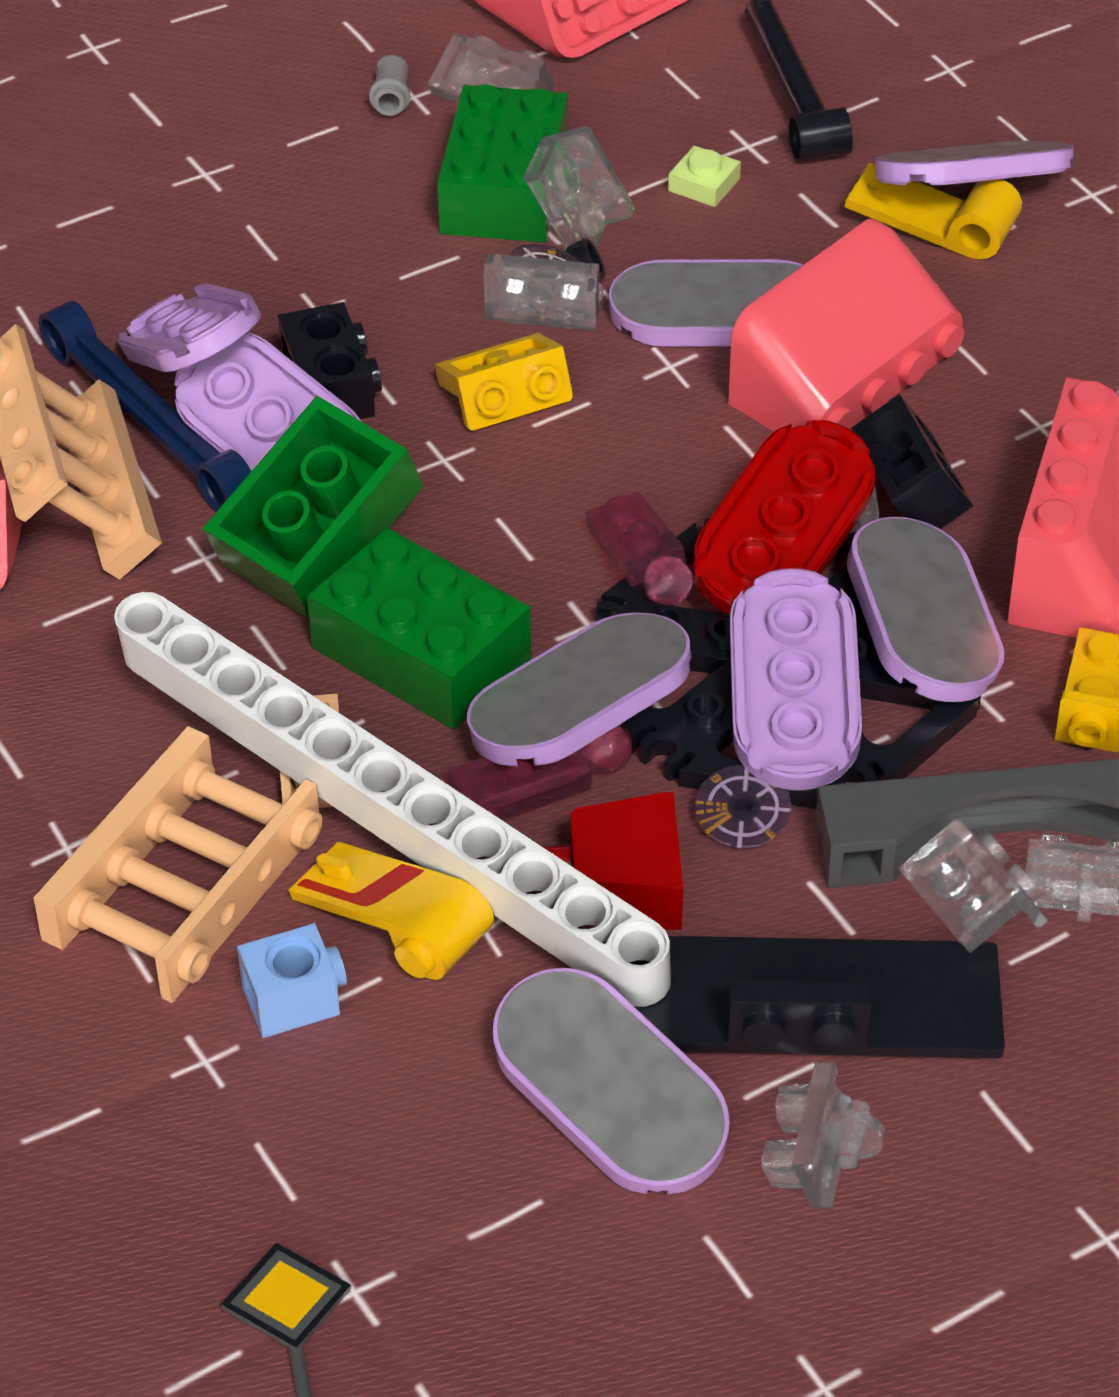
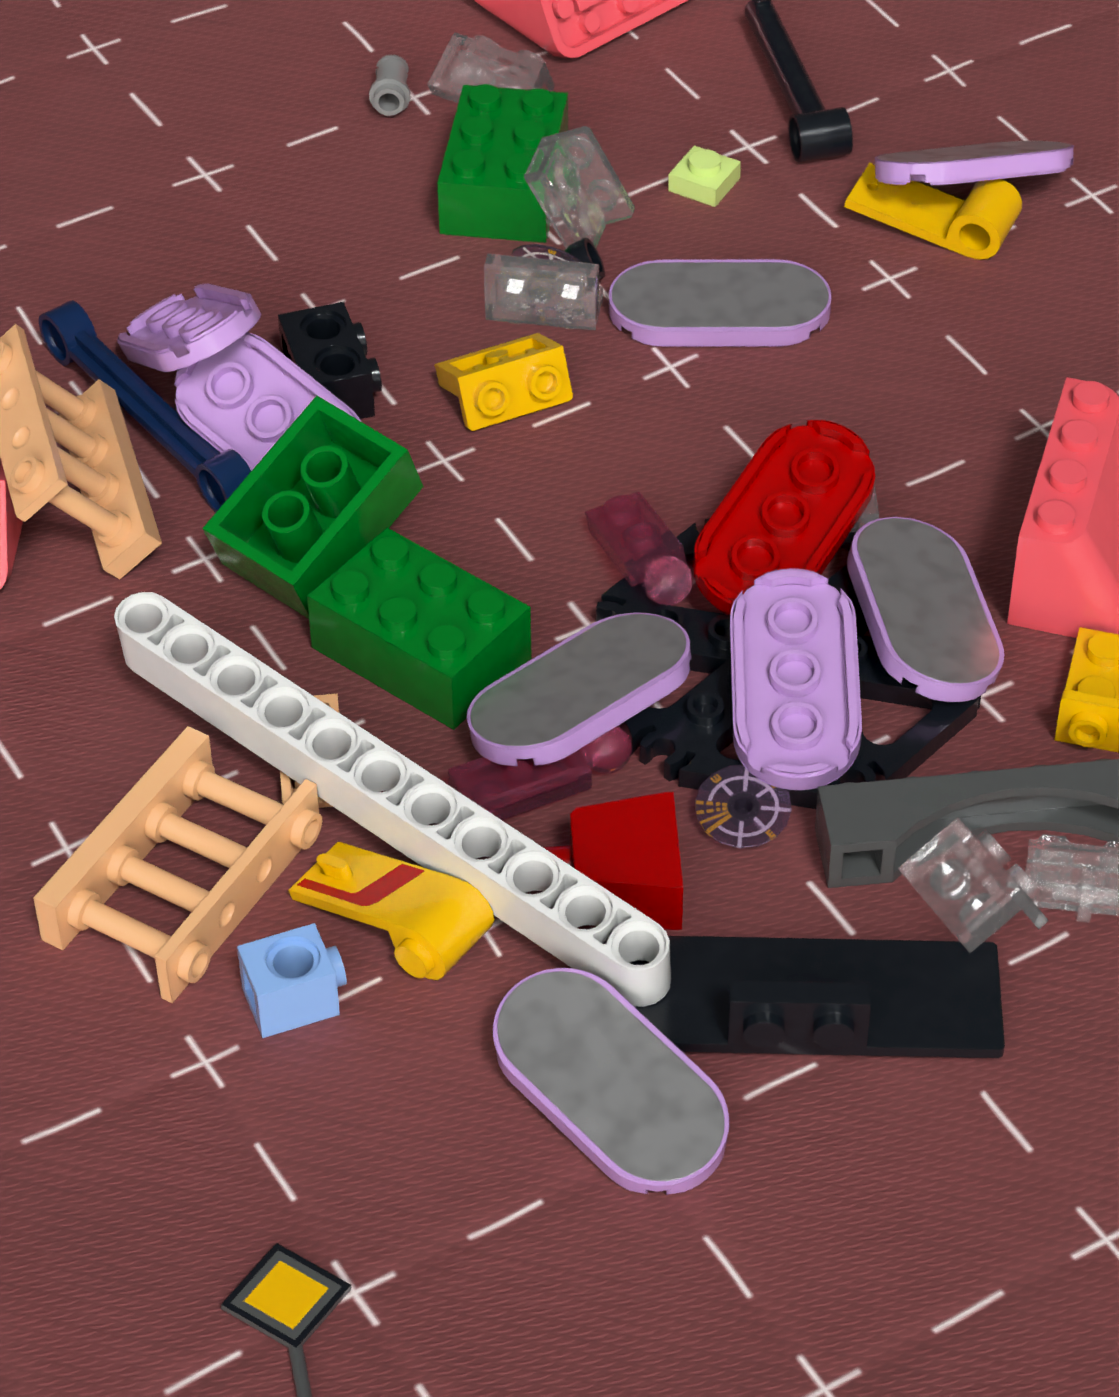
(830, 1136): clear hips -> none
(841, 334): coral windscreen -> none
(912, 465): black brick -> none

